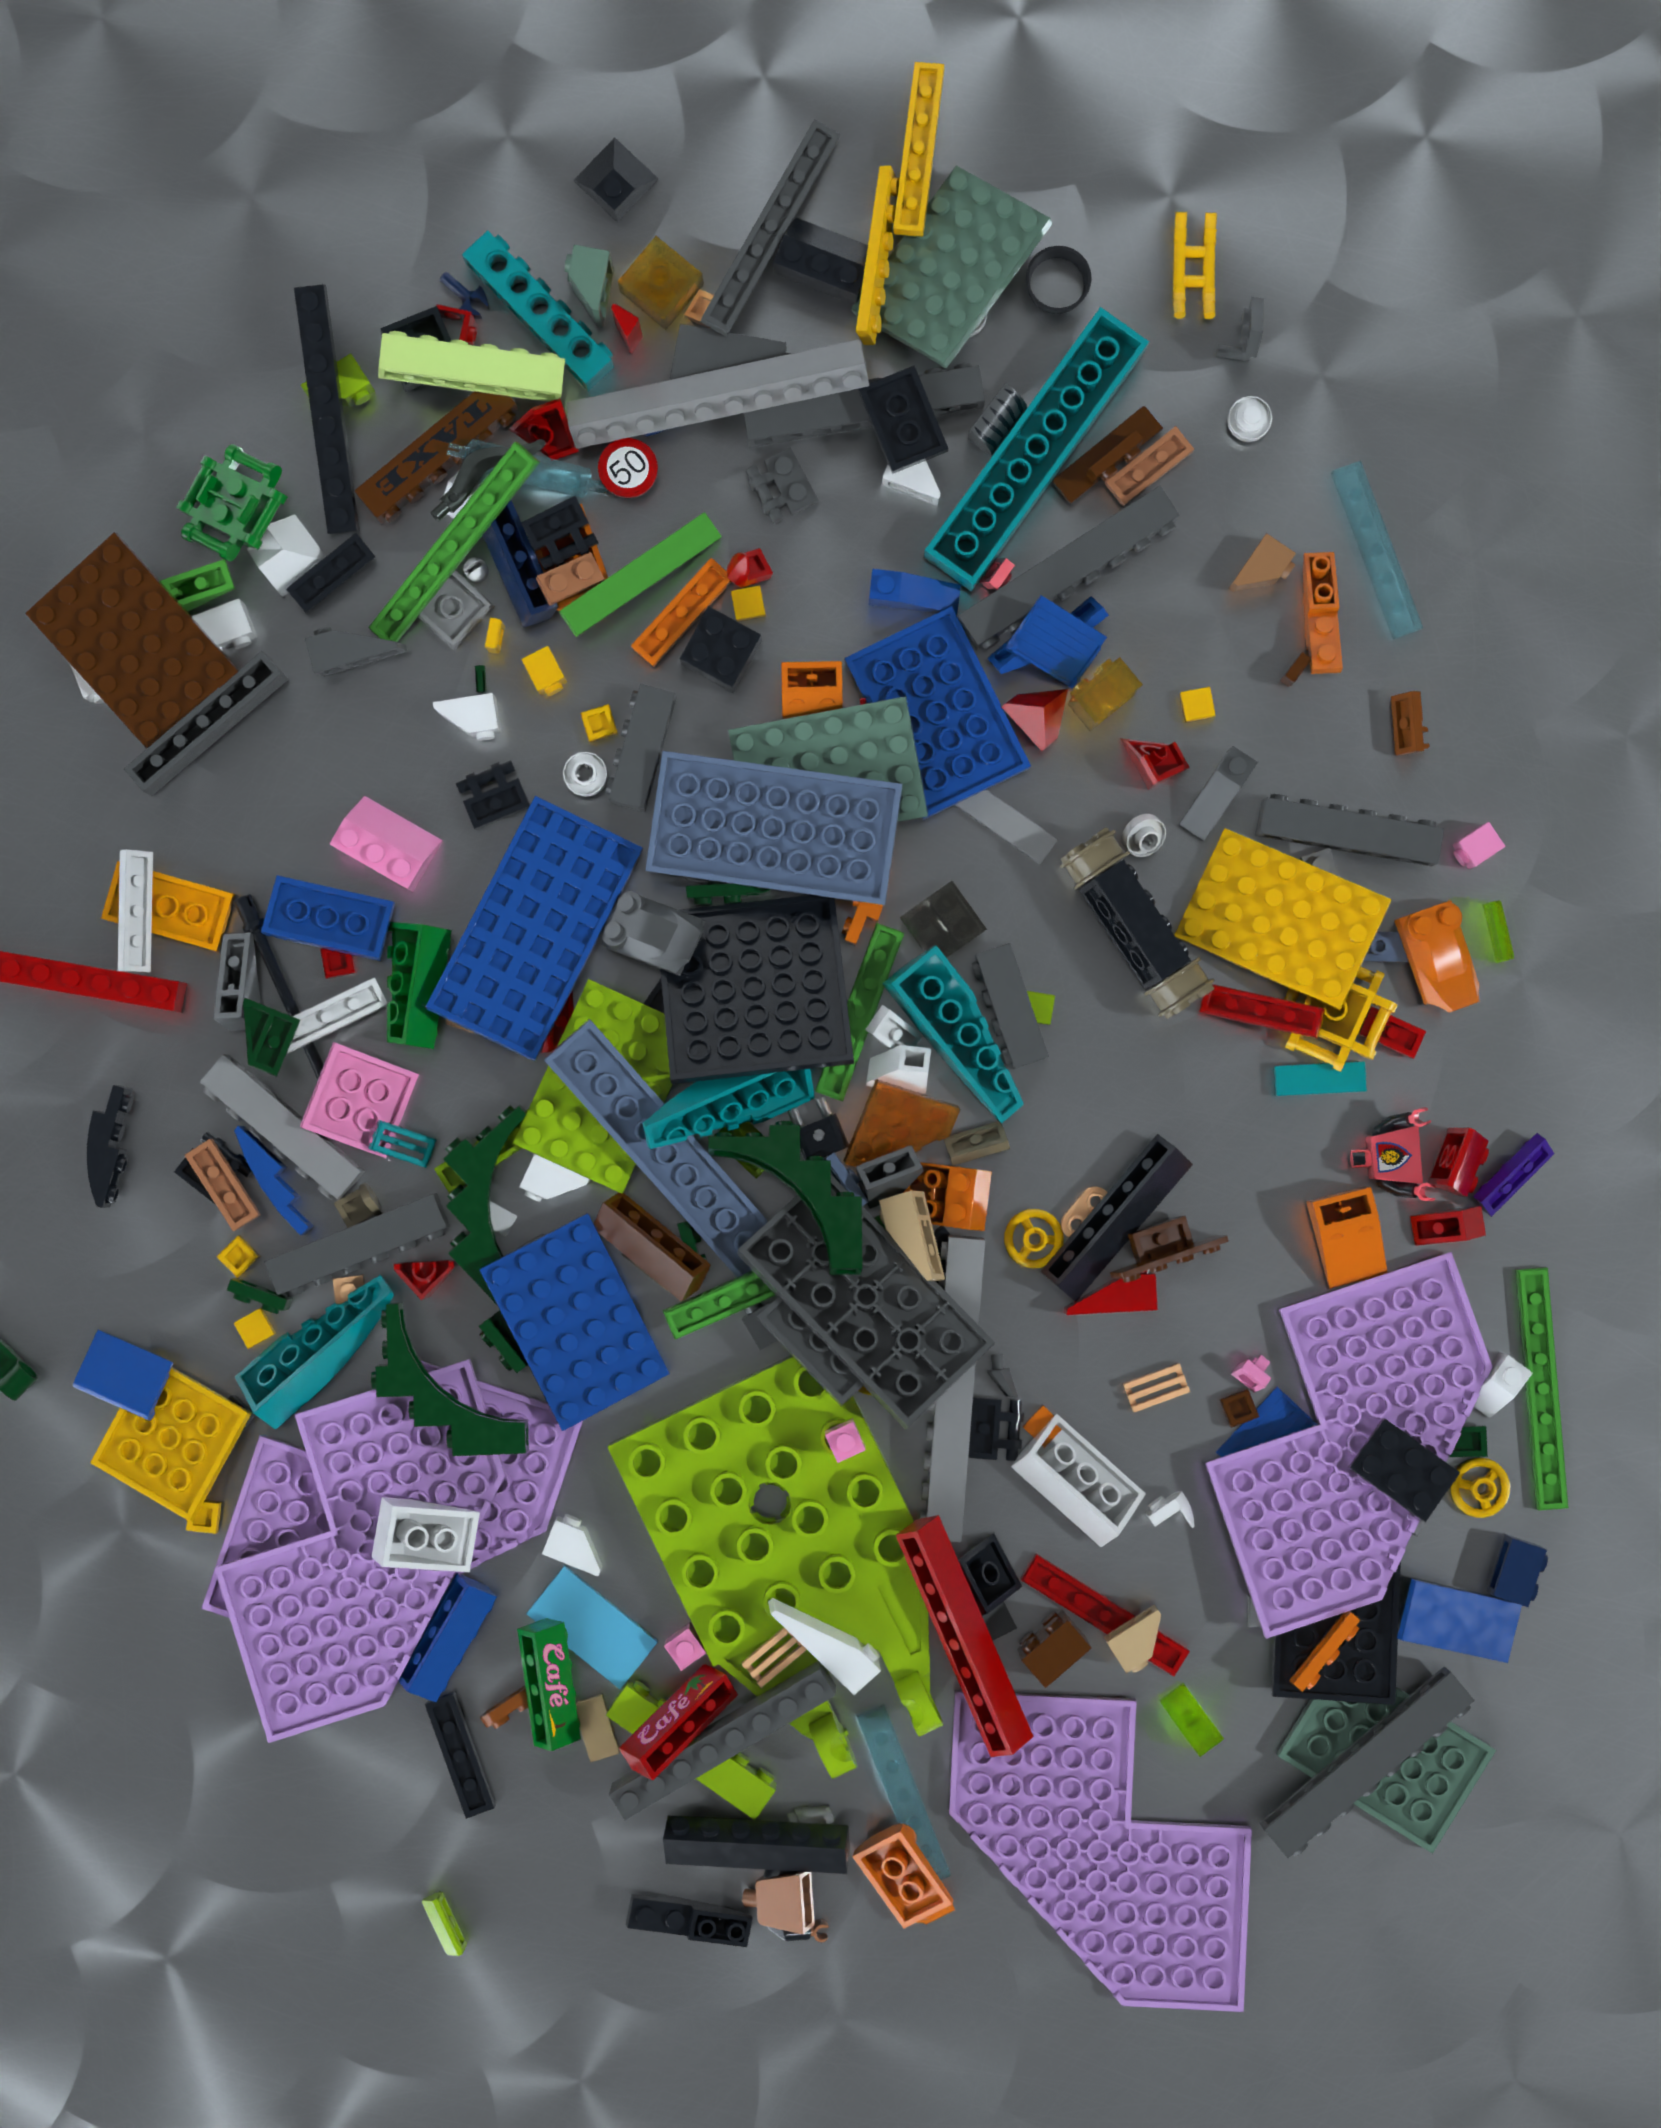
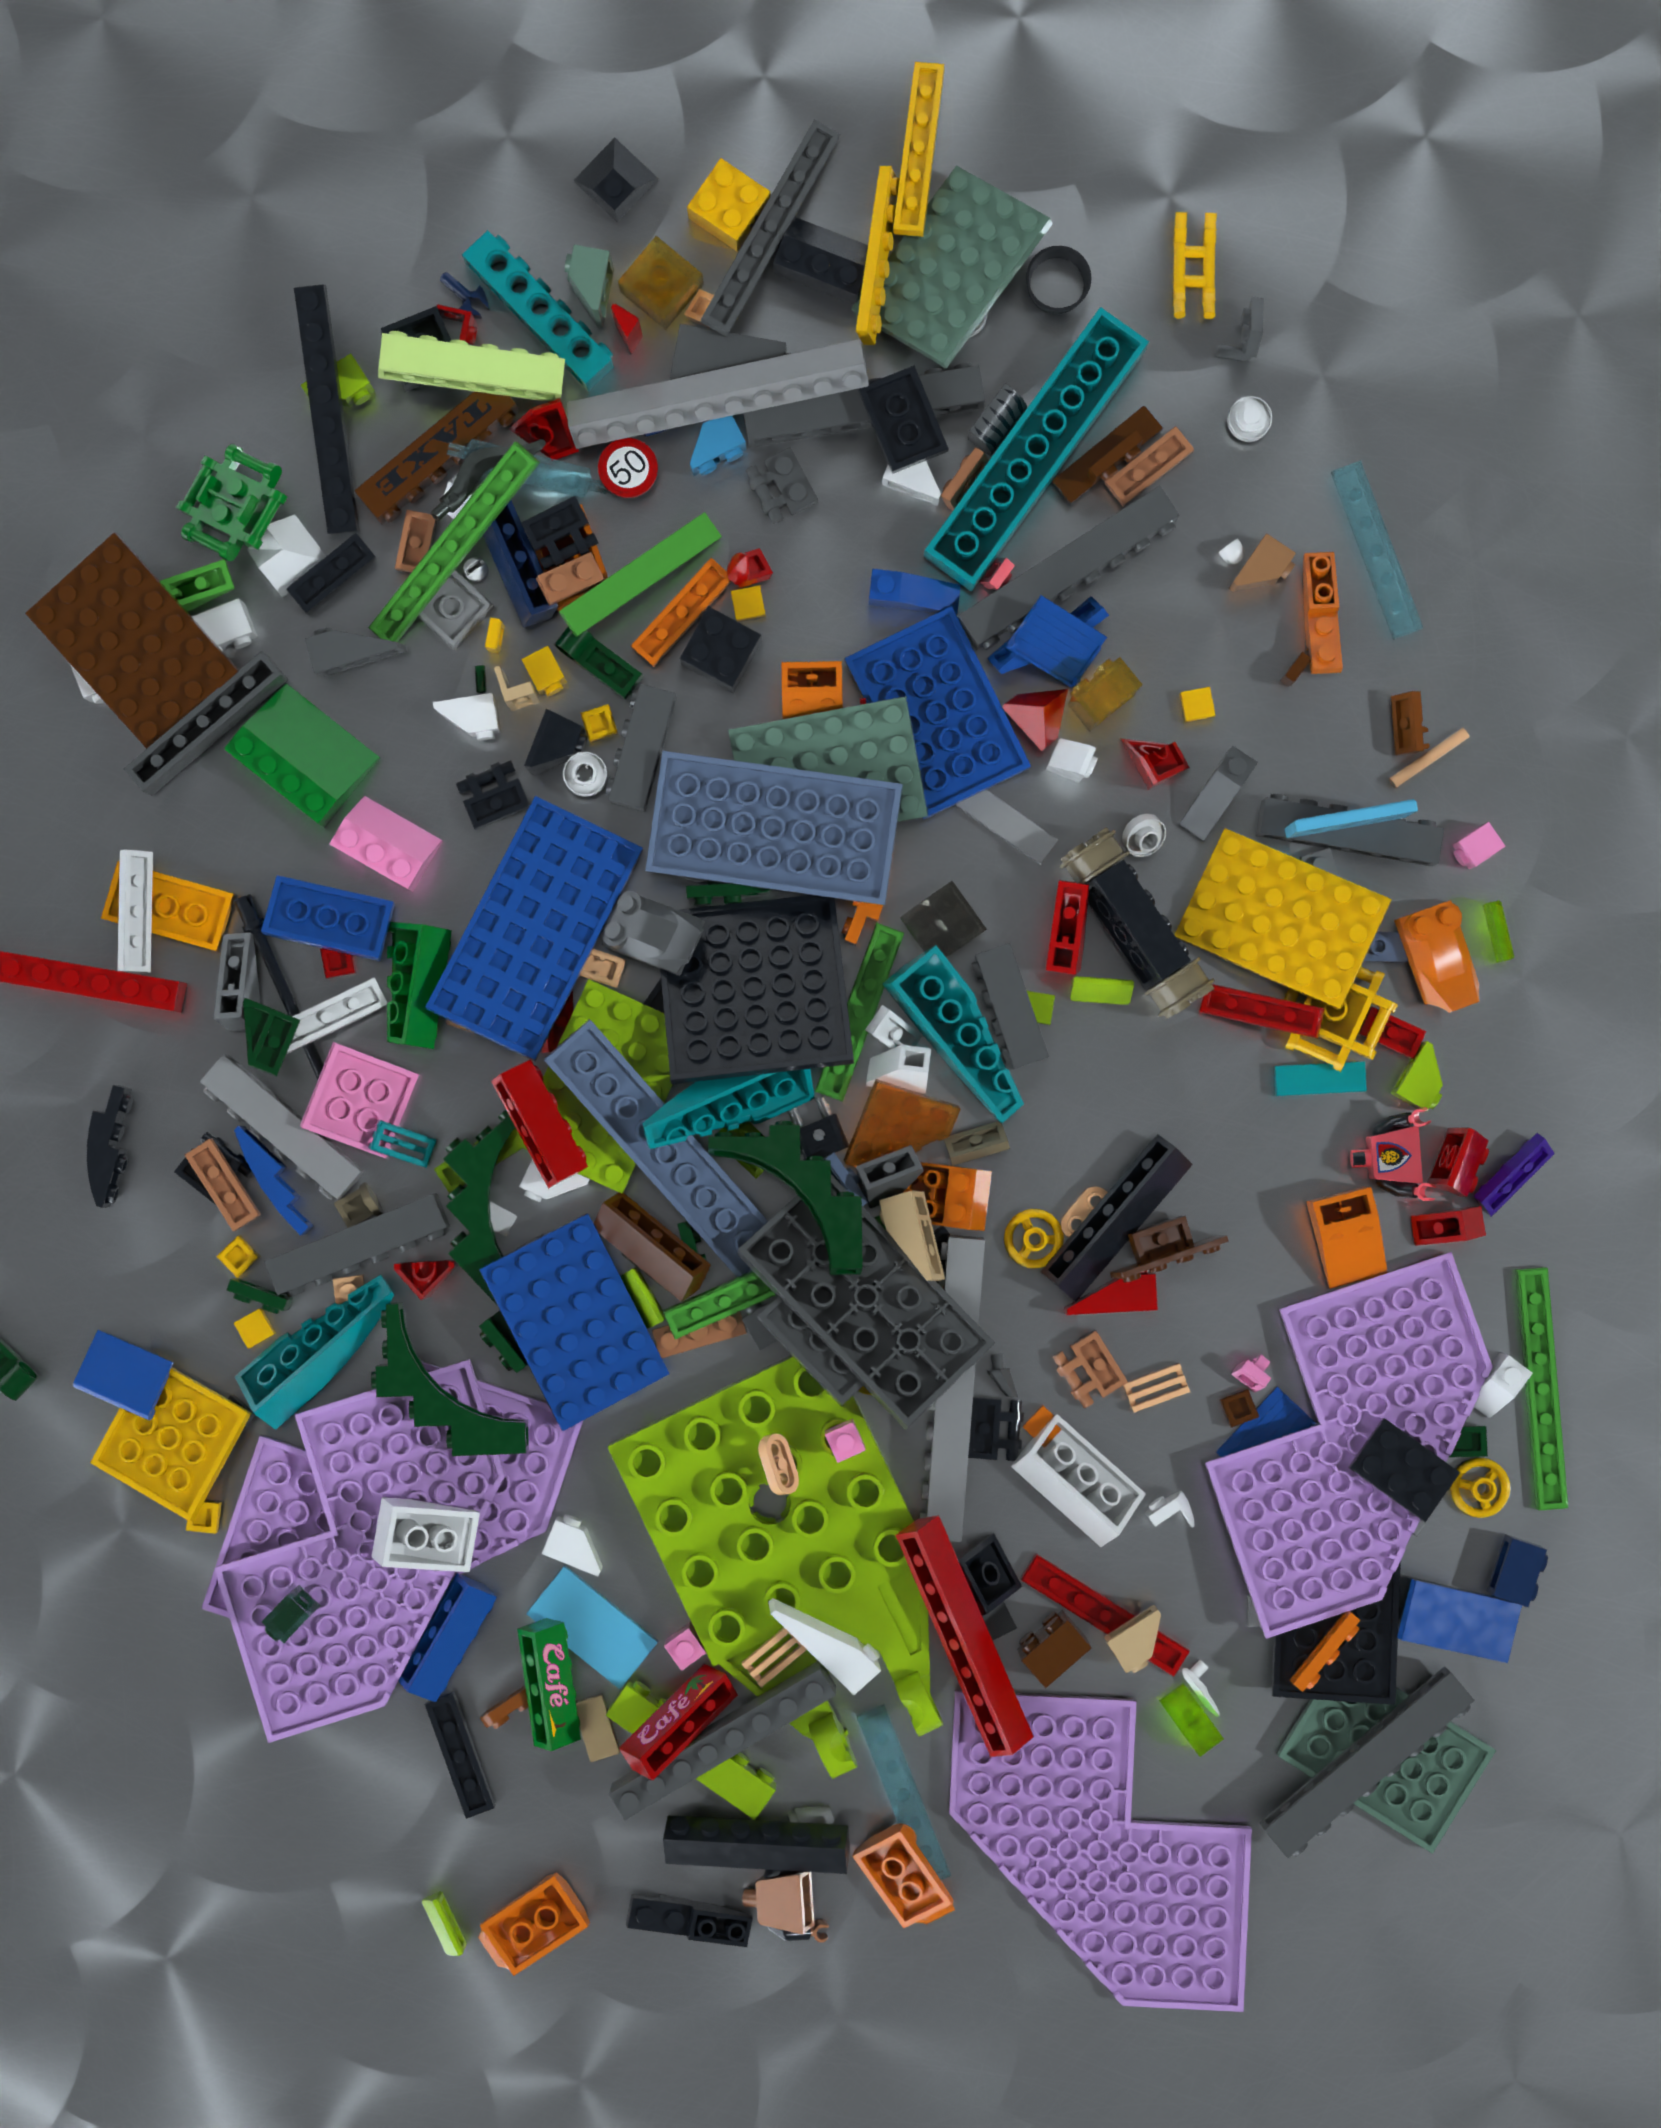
(290, 1614): none -> clear green brick
(302, 754): none -> green slope
(415, 540): none -> nougat plate
(517, 696): none -> tan panel
(533, 1924): none -> orange slope
(540, 1123): none -> red brick
(554, 743): none -> black slope
(599, 662): none -> dark green plate
(604, 968): none -> light nougat plate
(643, 1297): none -> lime slope
(717, 442): none -> dark azure slope
(718, 1331): none -> nougat plate
(728, 204): none -> yellow brick
(778, 1464): none -> light nougat plate
(969, 470): none -> nougat plate
(1068, 928): none -> red slope
(1072, 760): none -> white slope
(1097, 1363): none -> nougat plate
(1101, 990): none -> lime slope
(1192, 1677): none -> white bar
(1233, 552): none -> white hinge
(1351, 818): none -> medium azure tile
(1420, 1080): none -> lime slope
(1429, 757): none -> light nougat bar

